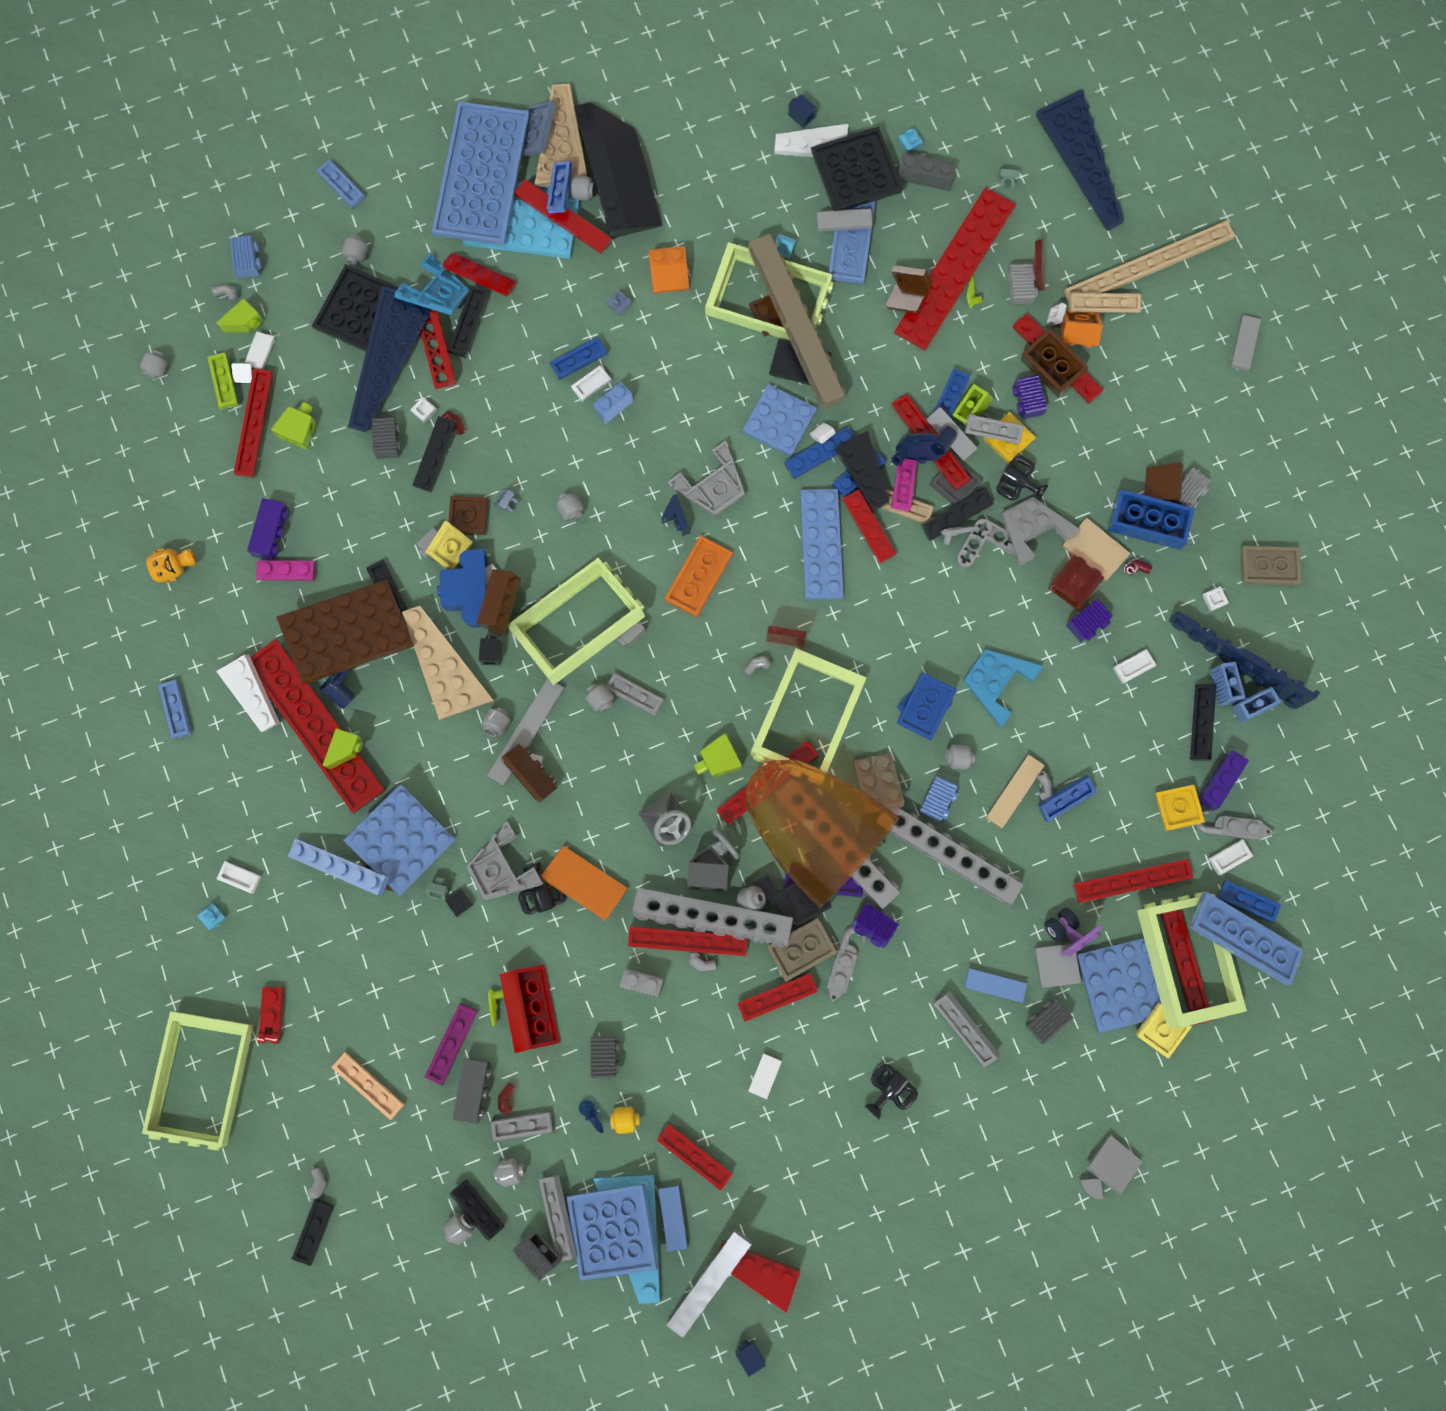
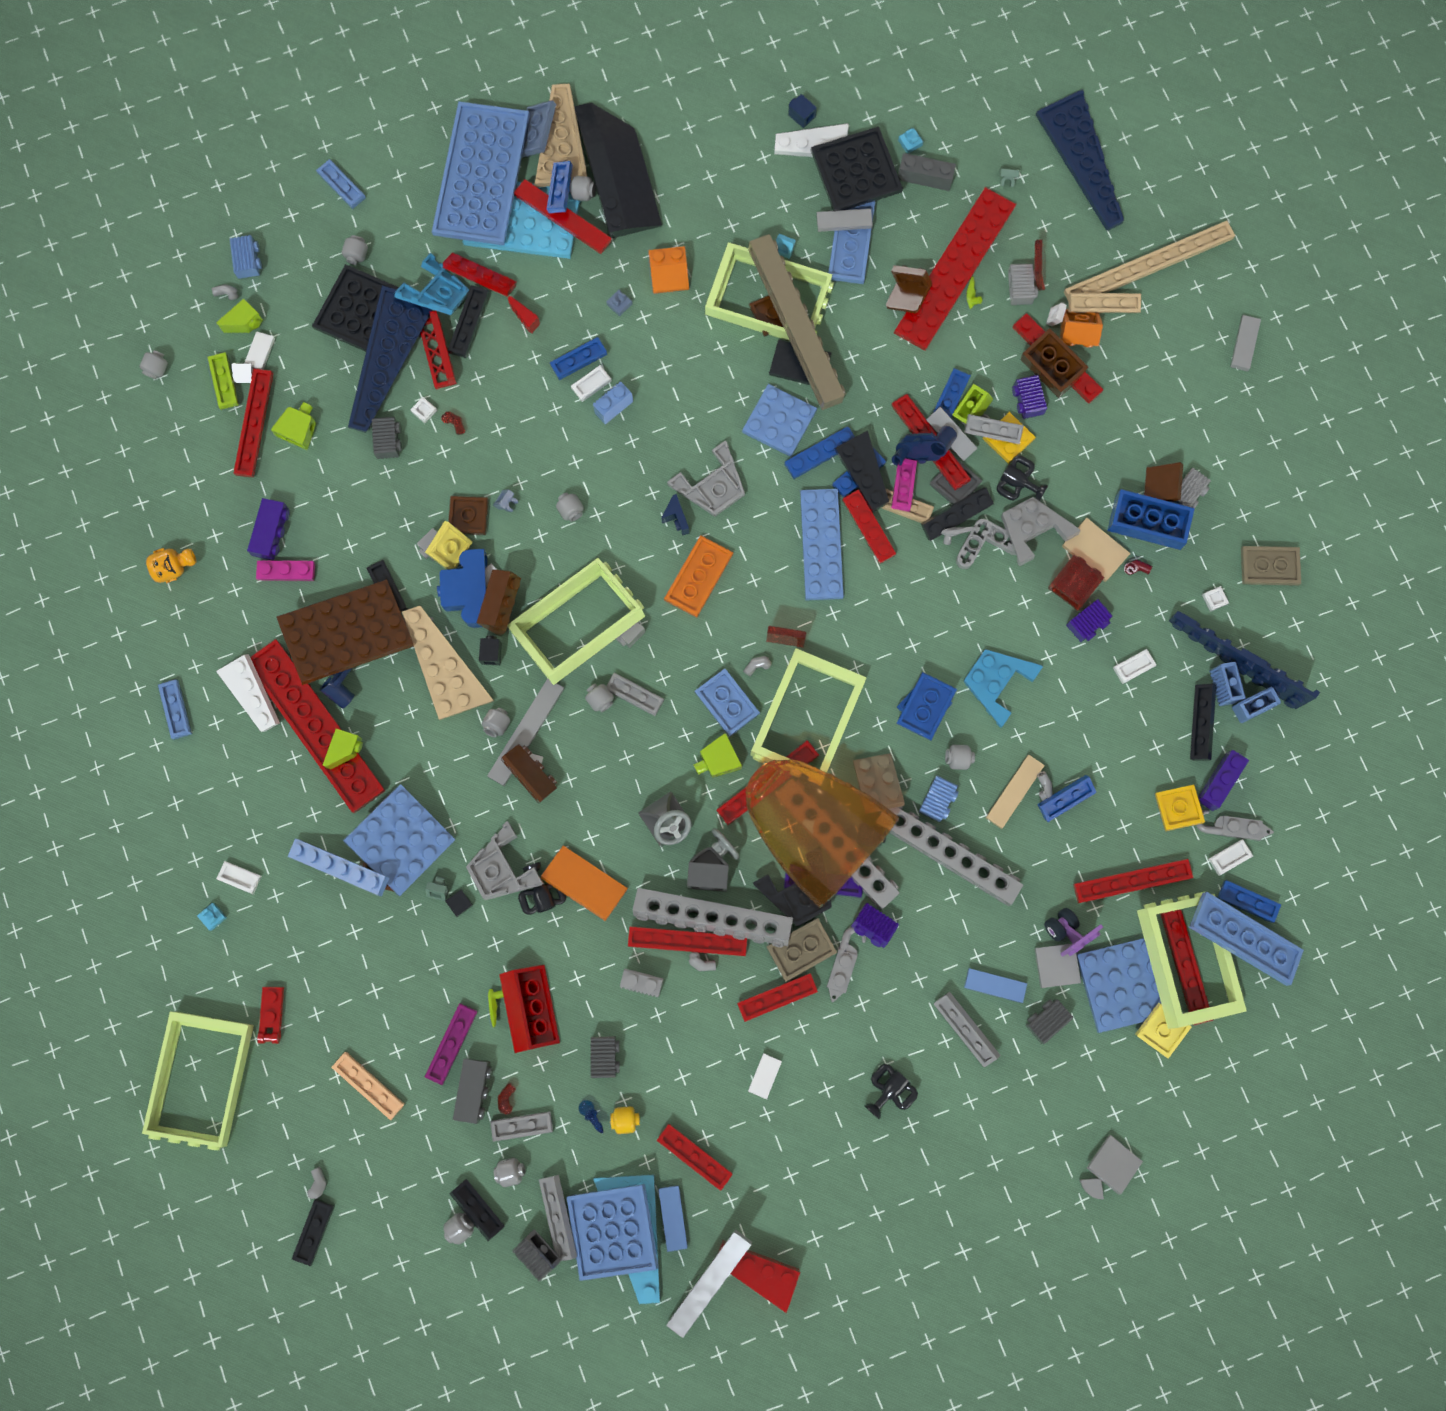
(434, 454): black plate -> none
(526, 316): none -> red slope
(727, 702): none -> medium blue plate
(750, 1357): dark blue brick -> none
(751, 898): light grey head -> none
(822, 433): white tile -> none

